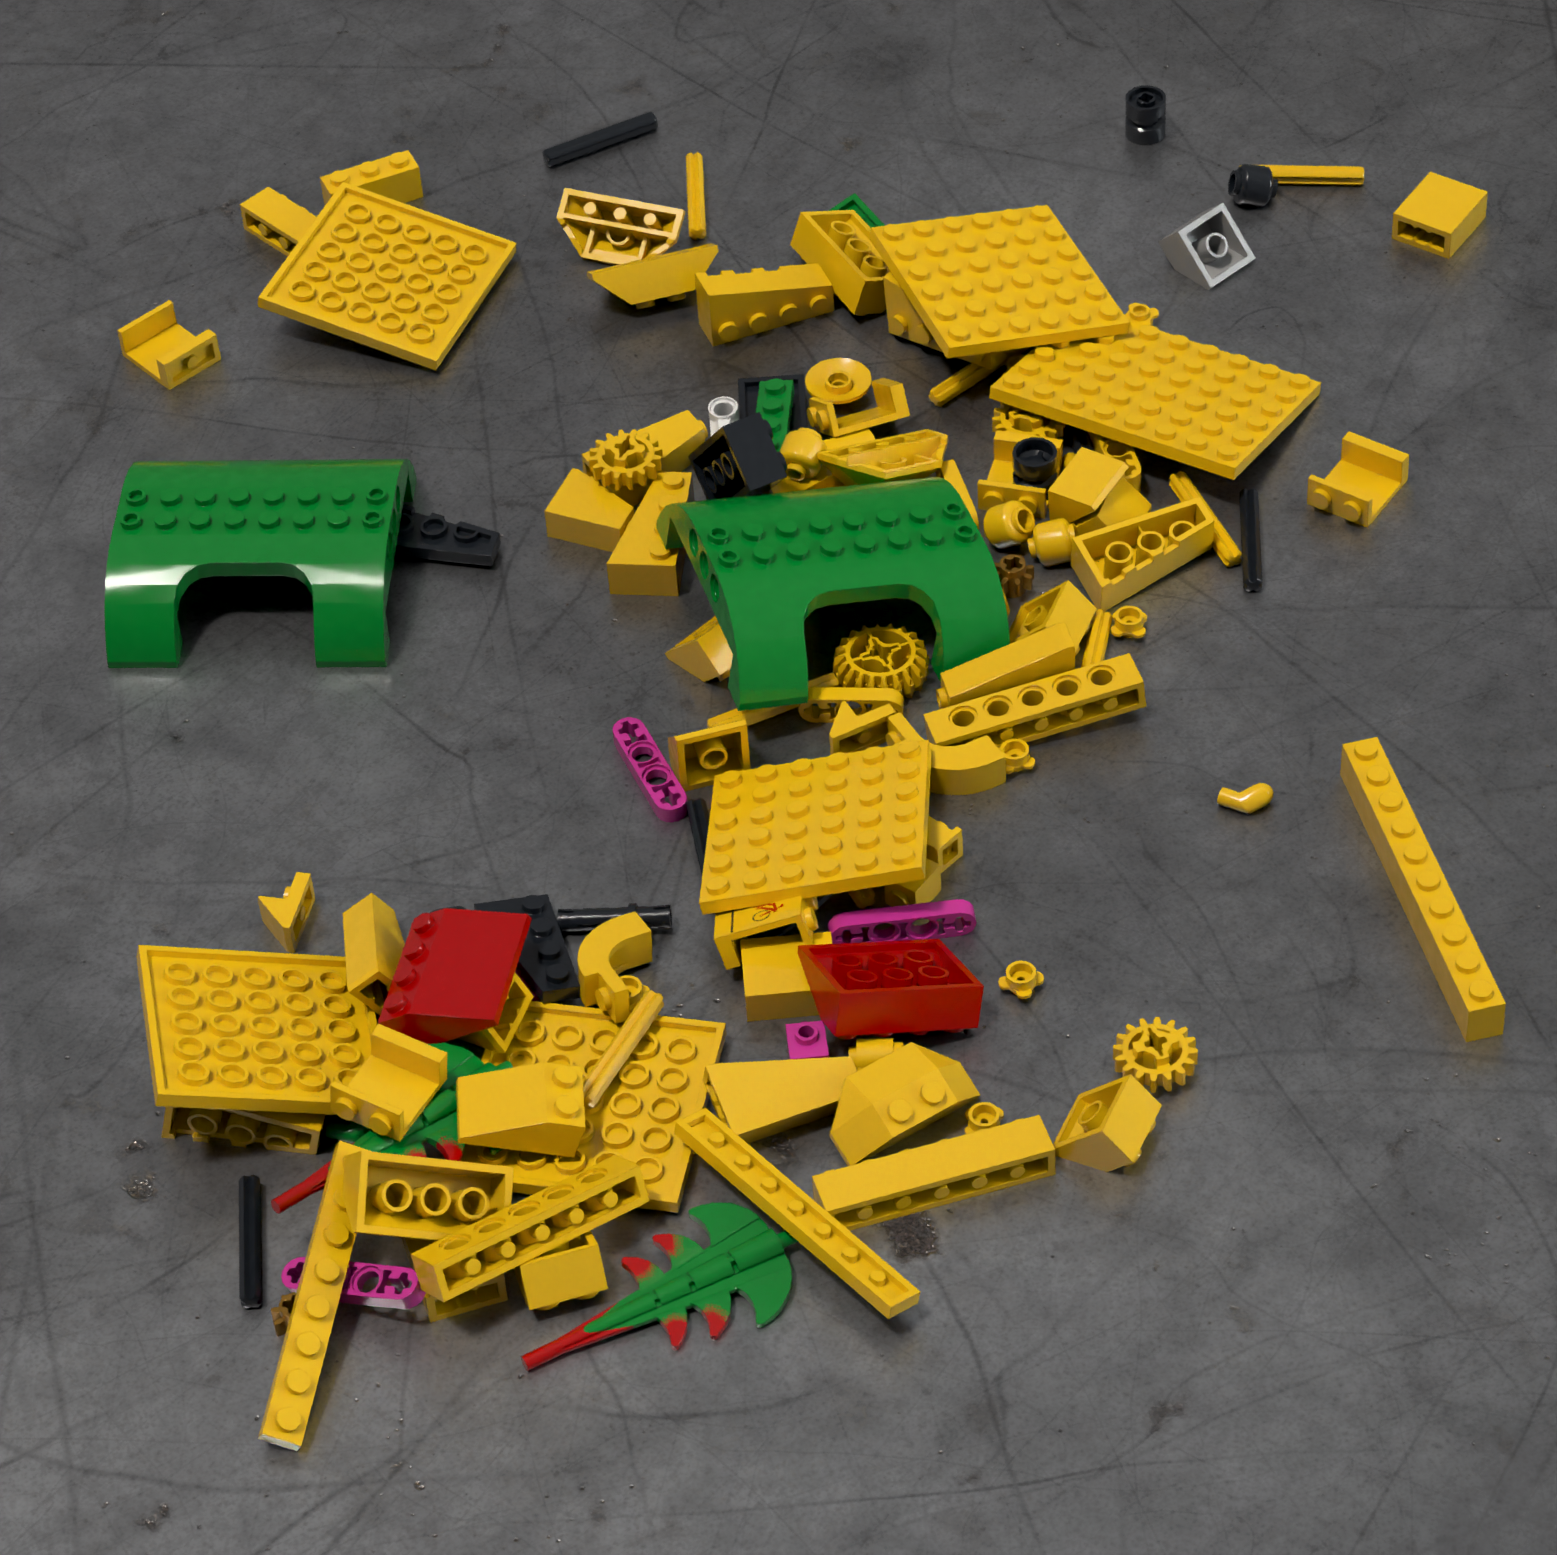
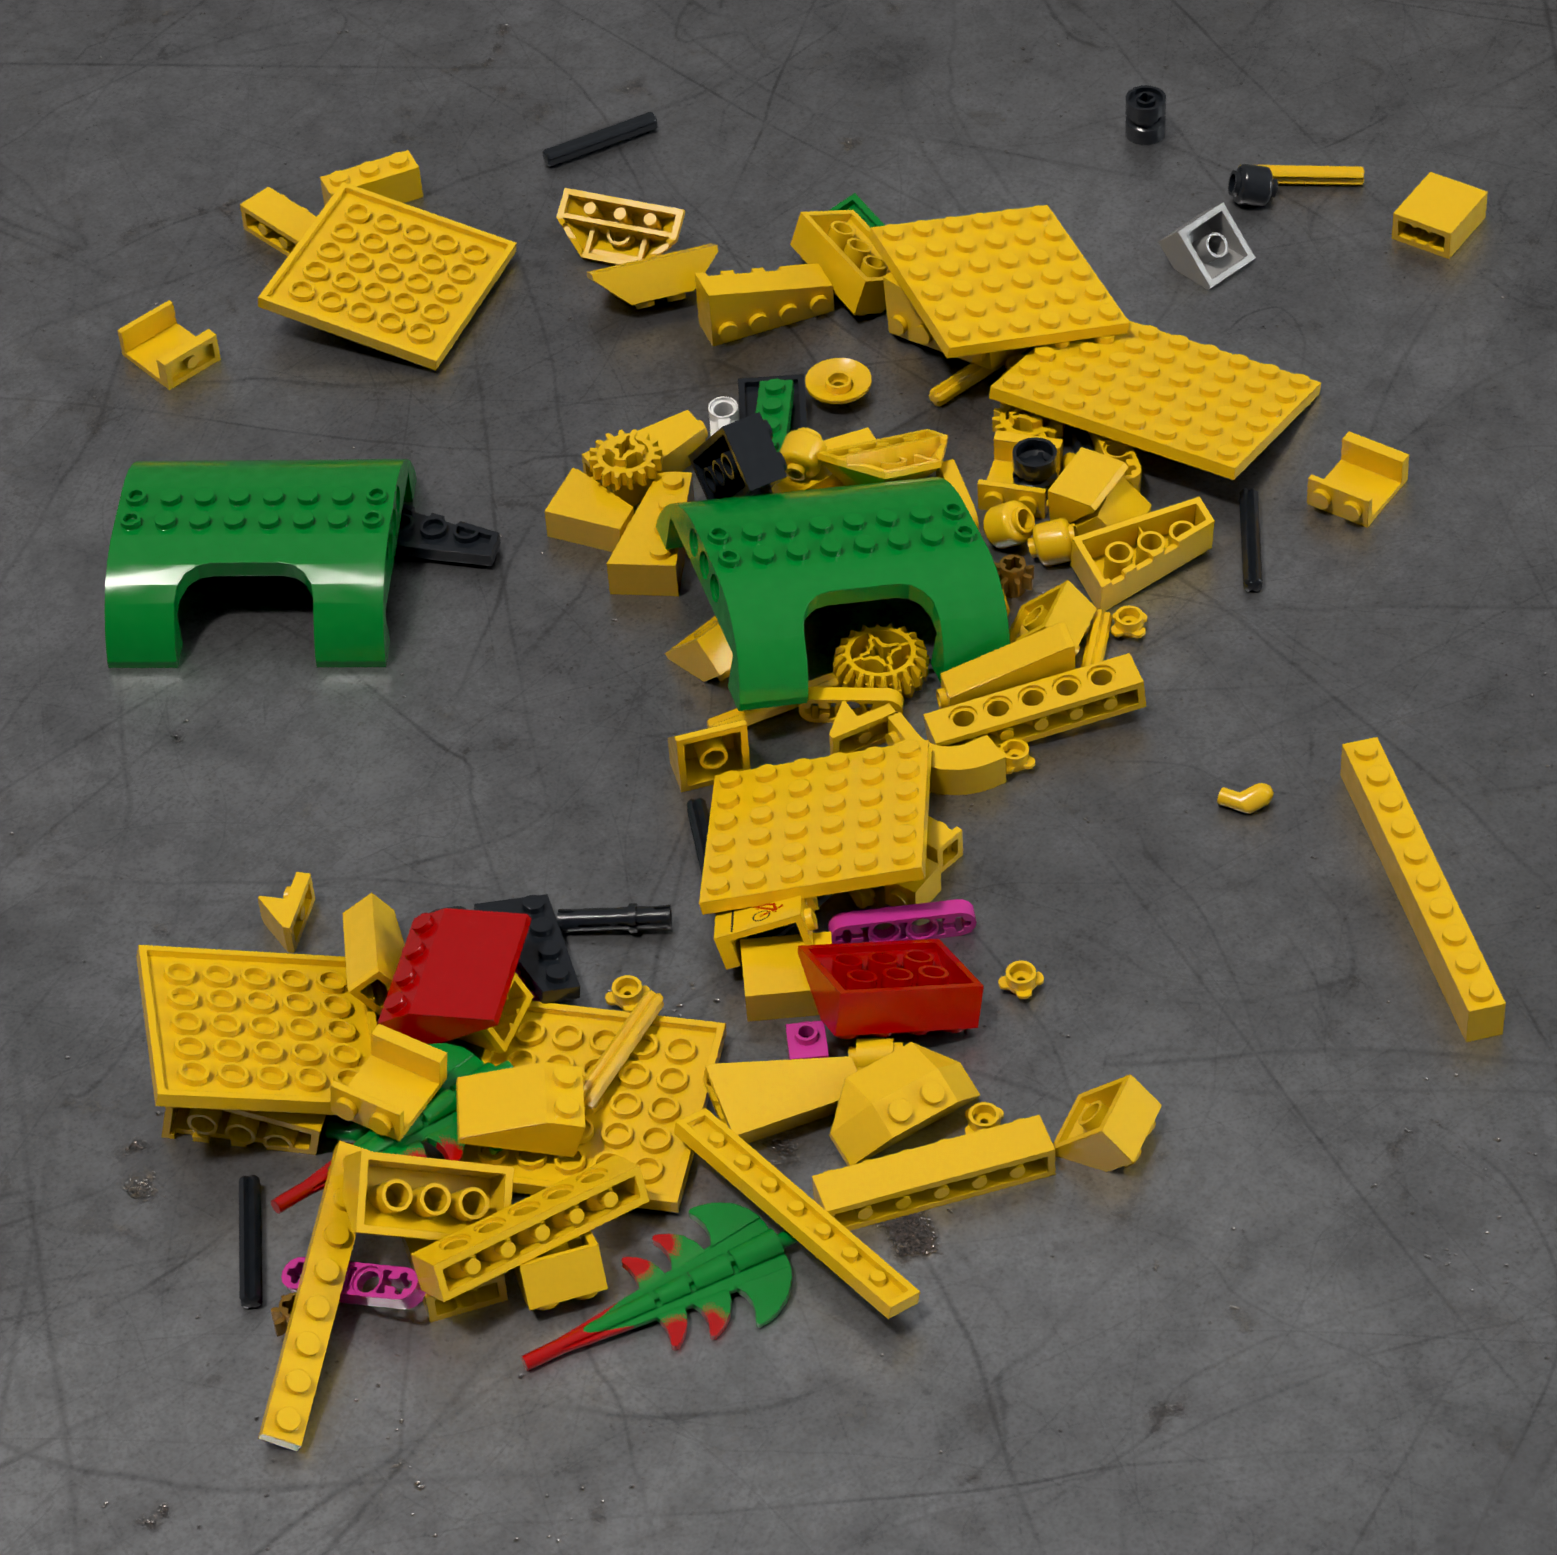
(604, 955): yellow arch -> none
(646, 770): dark pink beam -> none
(695, 196): yellow axle -> none
(890, 406): yellow panel -> none
(1141, 314): yellow plate -> none
(1155, 1054): yellow gear -> none
(1222, 542): yellow axle -> none

